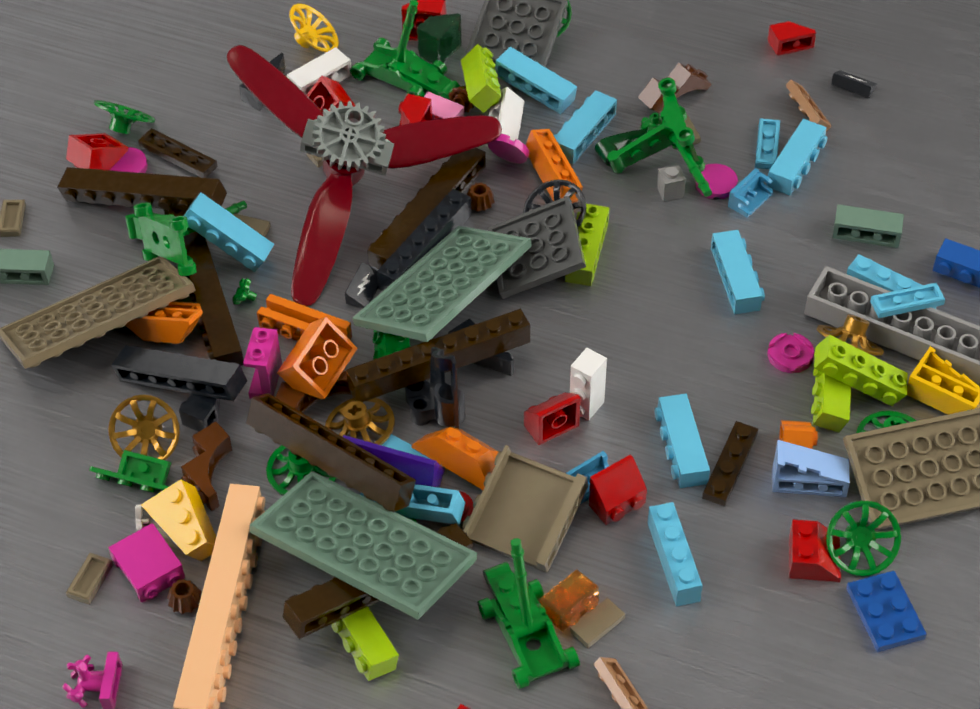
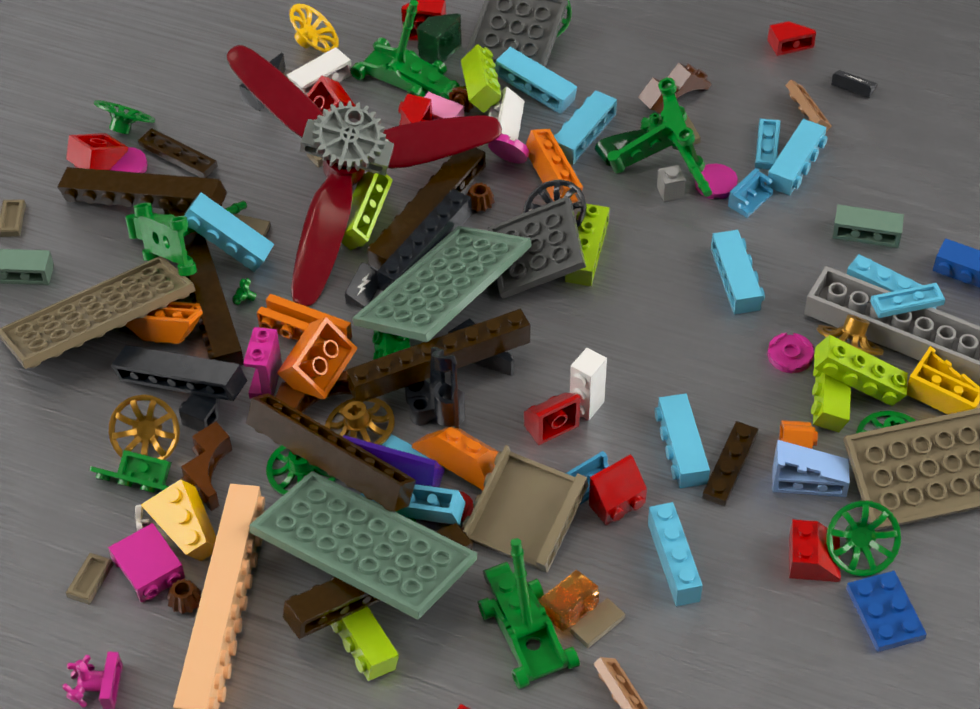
(365, 208): none -> lime brick

